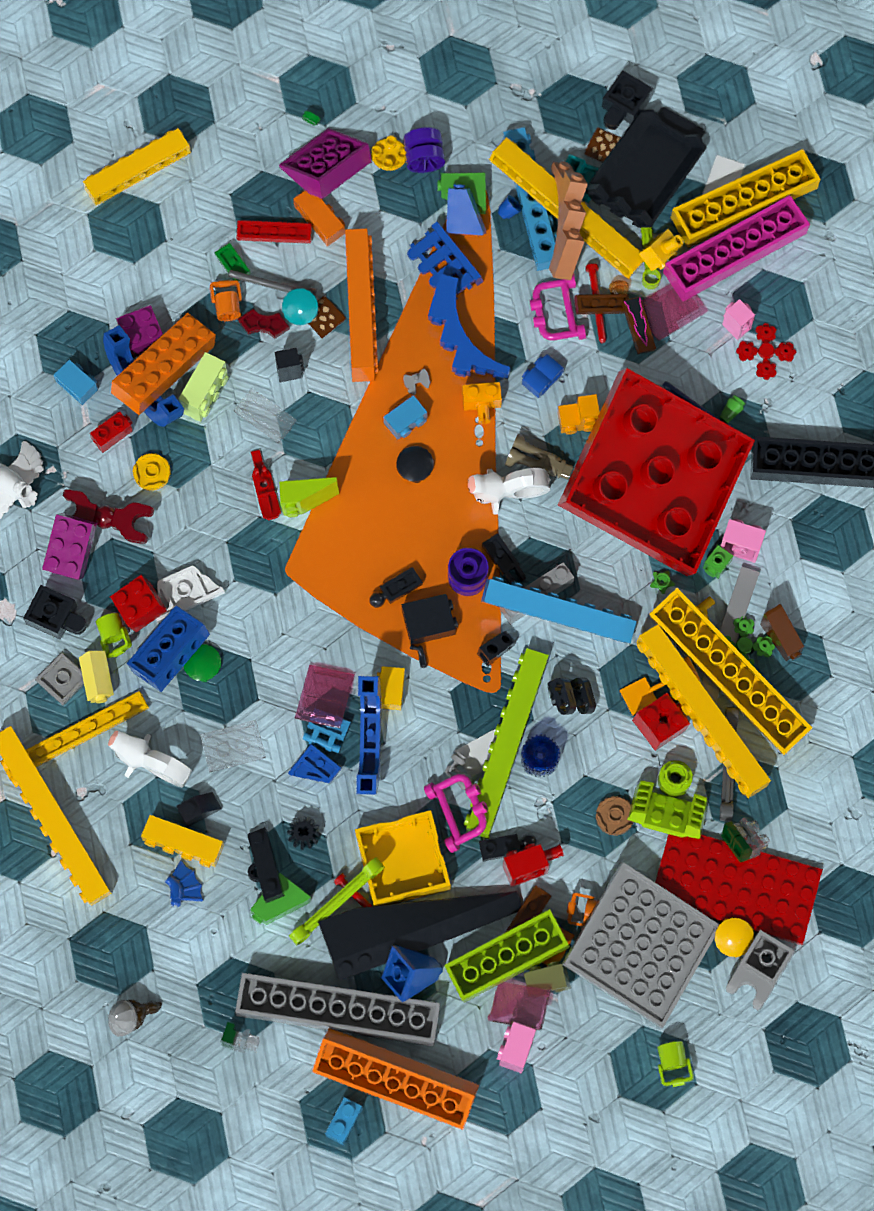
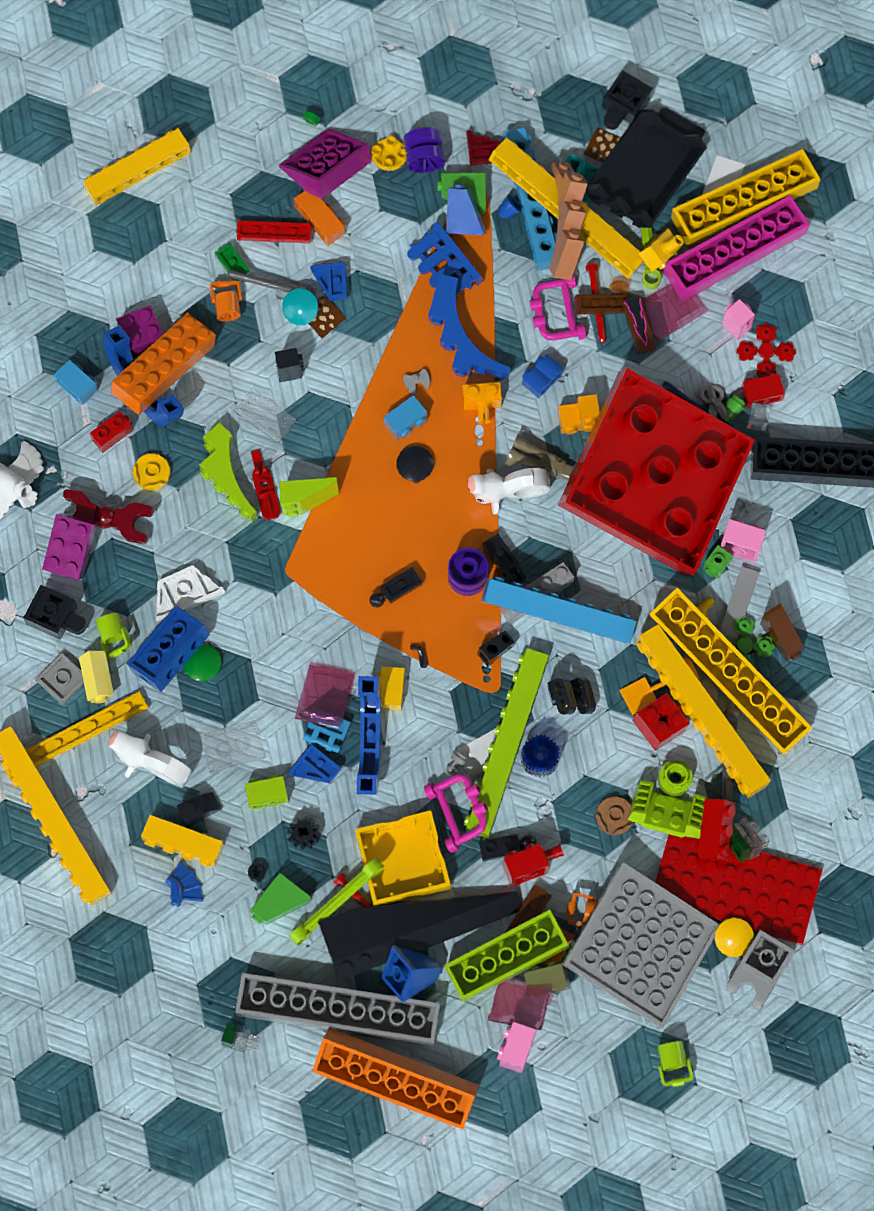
(129, 1015): light grey piece -> none
(138, 603): red brick -> none
(203, 387): yellowish green brick -> none
(219, 470): none -> lime arch
(255, 322): dark red tile -> none
(265, 865): black plate -> none
(266, 792): none -> lime brick
(332, 279): none -> blue wing
(343, 1121): dark azure brick -> none
(361, 305): orange brick -> none
(429, 619): black brick -> none
(480, 148): none -> dark red wing
(662, 586): bright green plate -> none
(715, 403): none -> light grey piece
(716, 830): none -> red brick
(758, 416): none -> clear brick
(763, 390): none -> red brick

